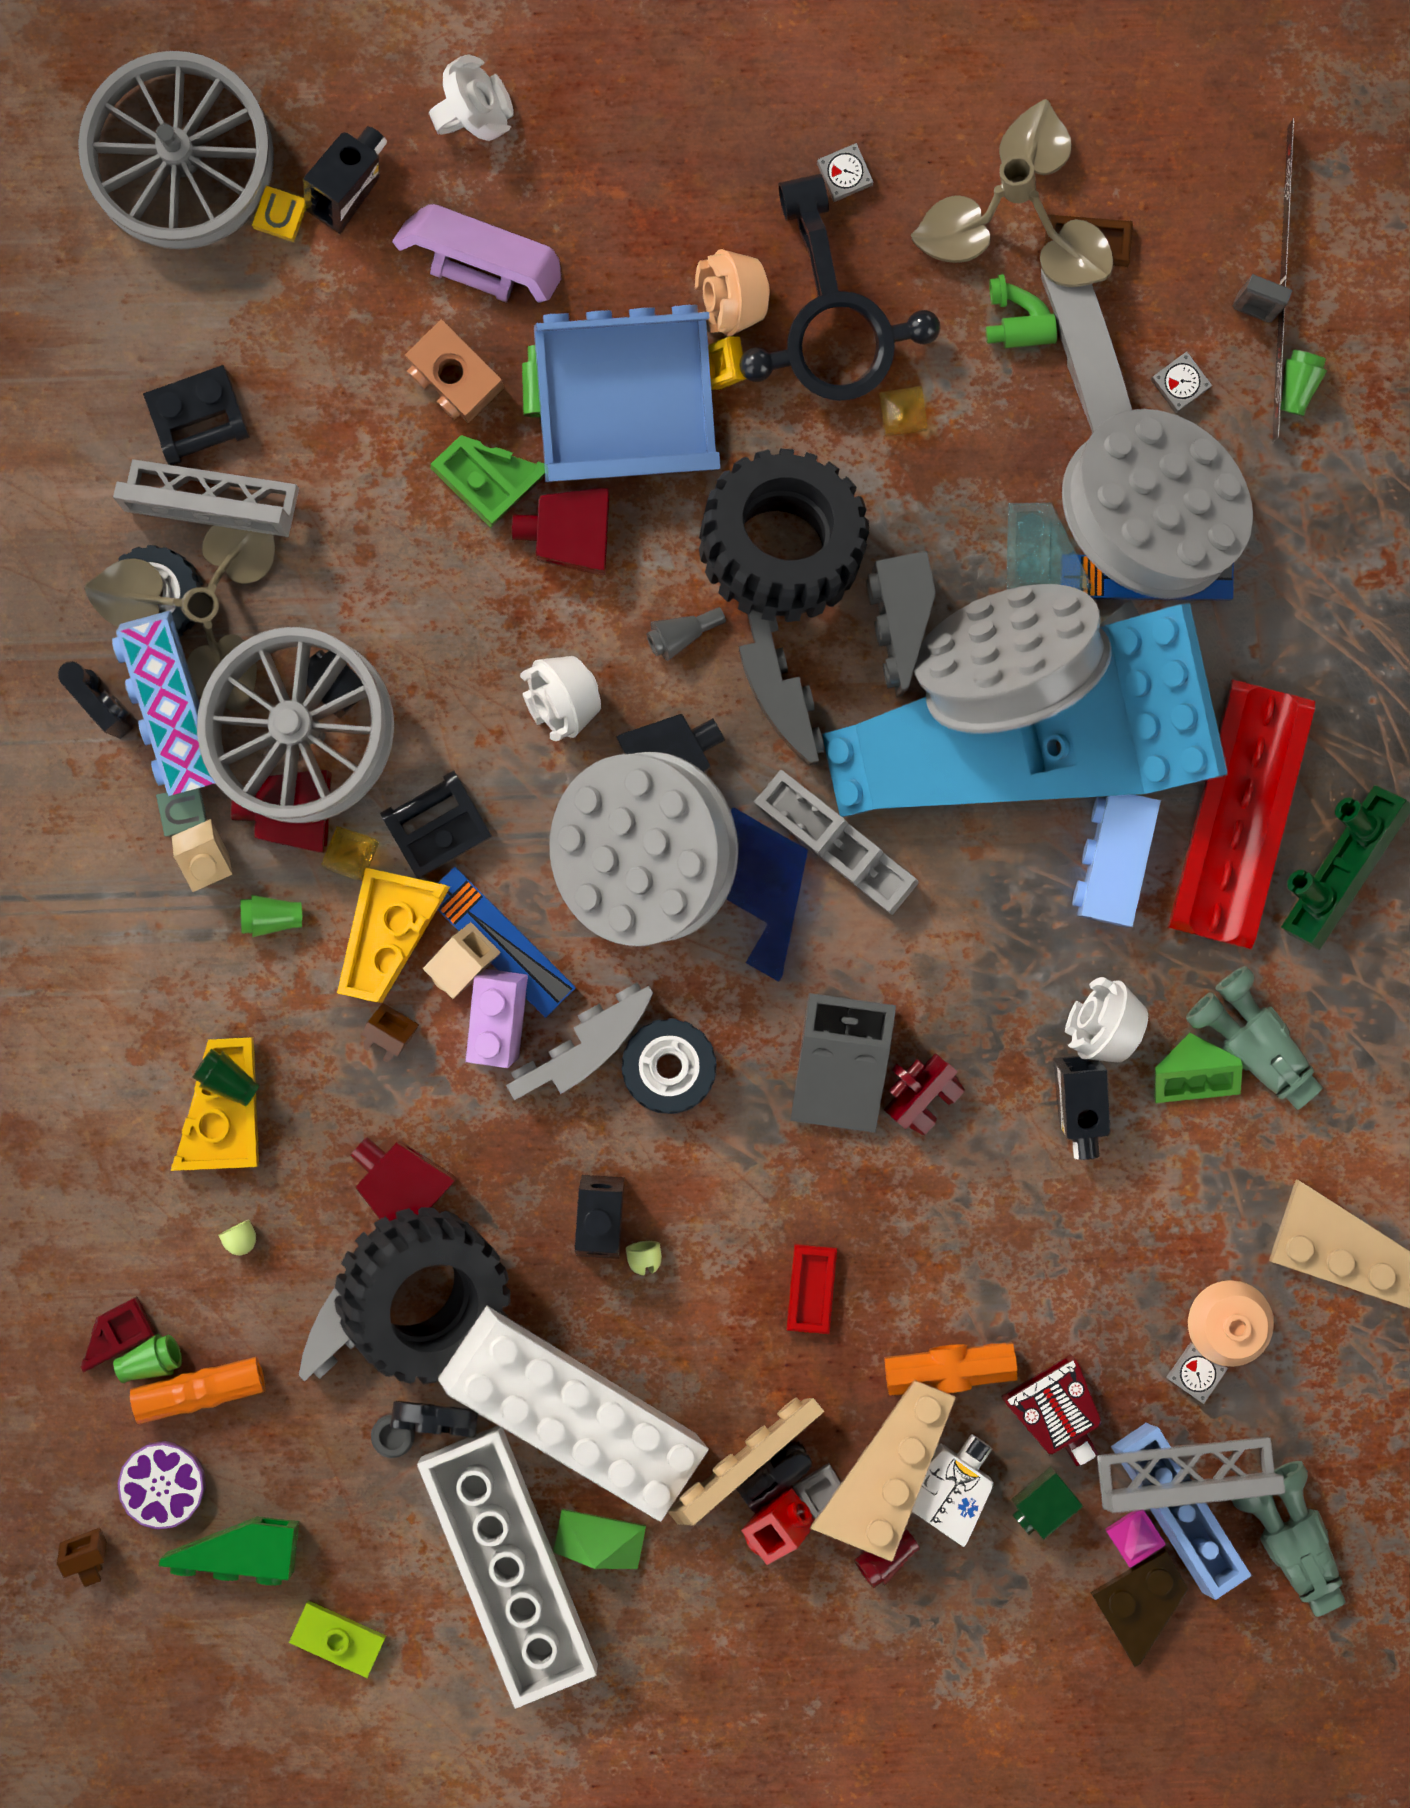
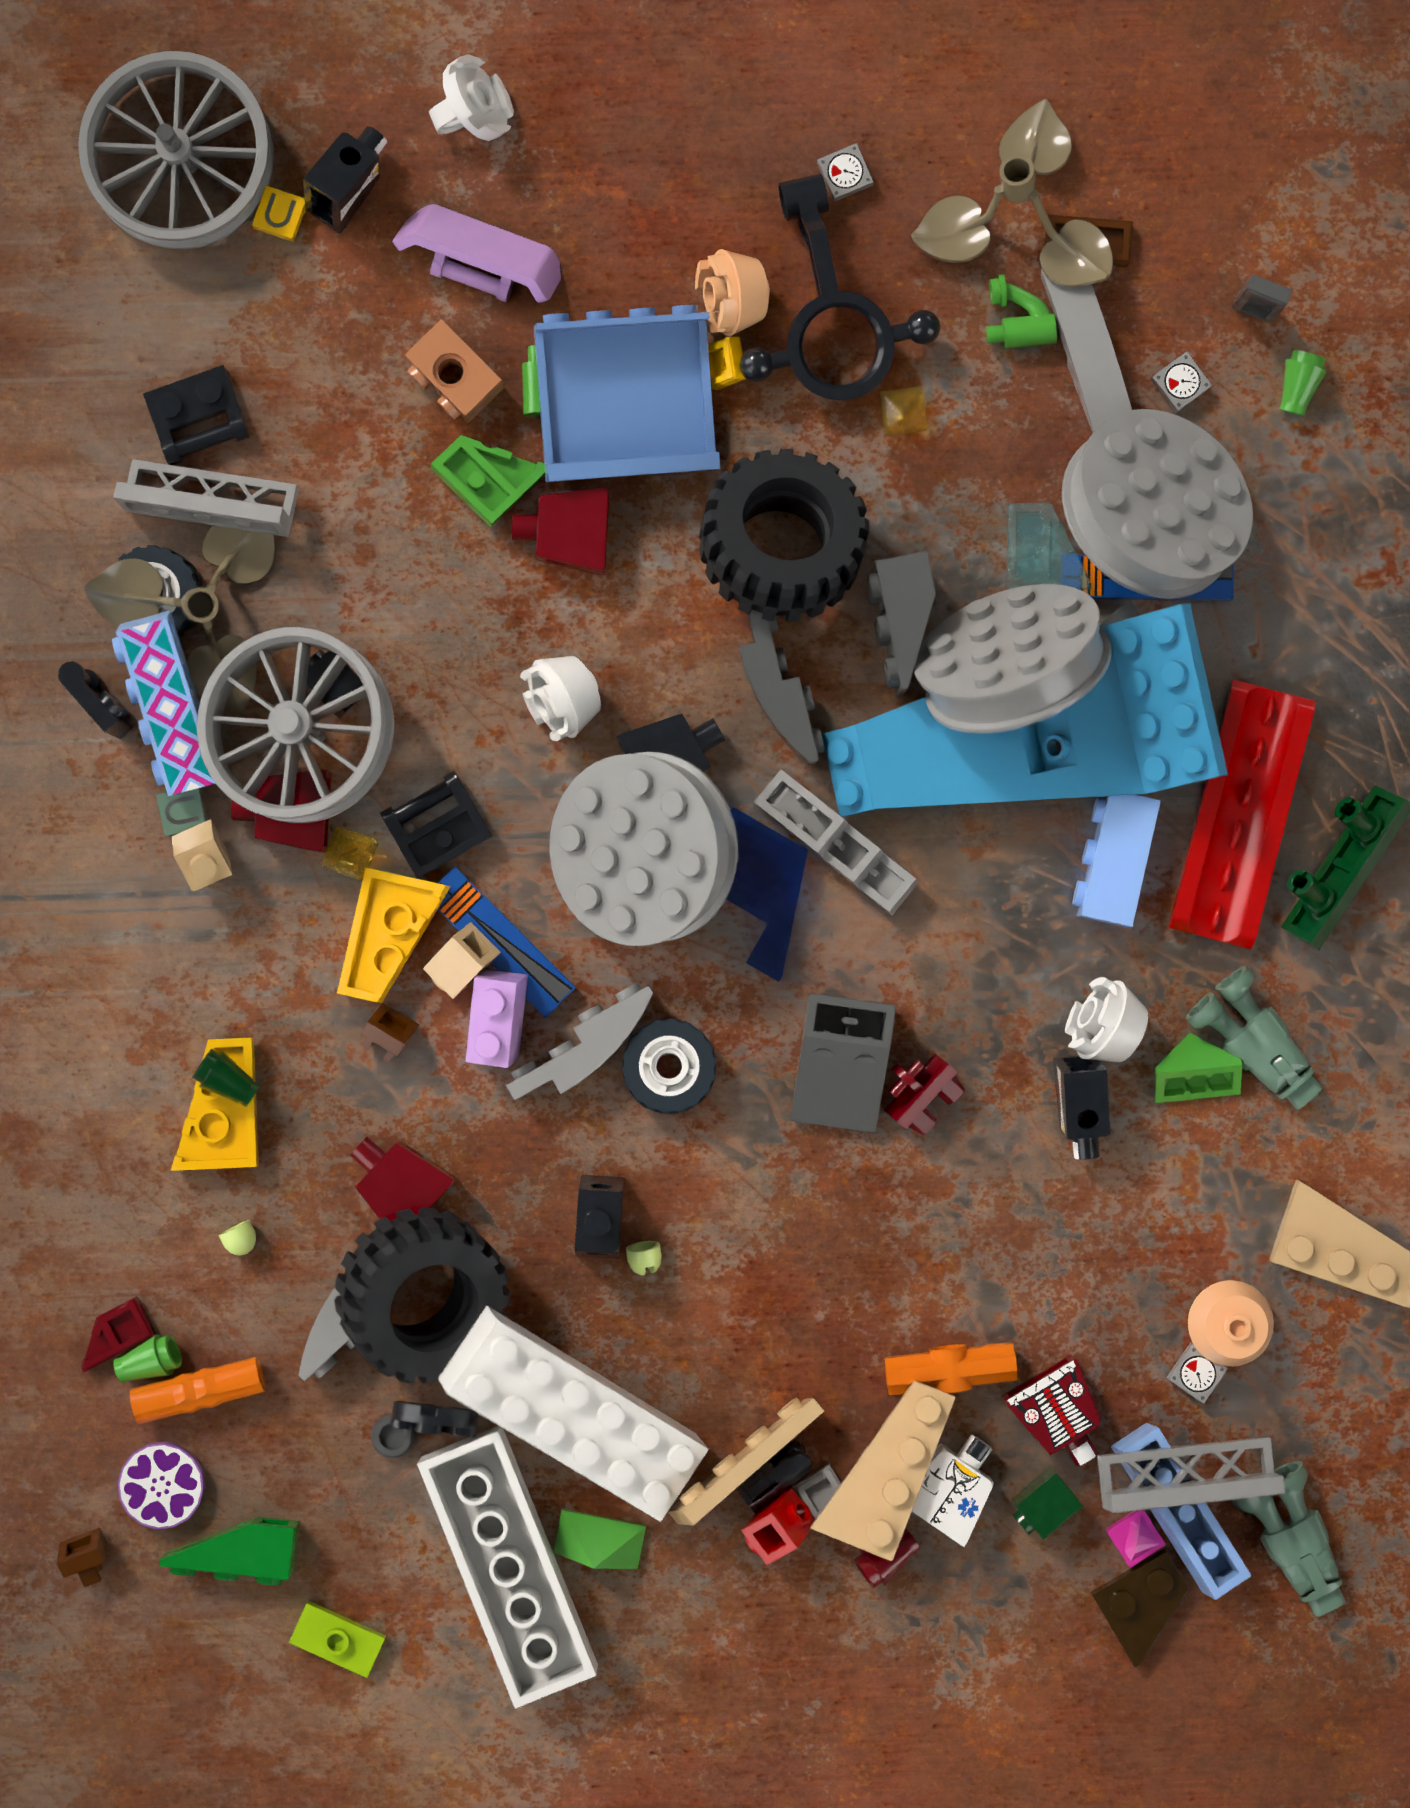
(269, 915): bright green cone -> none
(675, 634): dark grey cone -> none
(811, 1288): red tile -> none
(1283, 272): sticker -> none

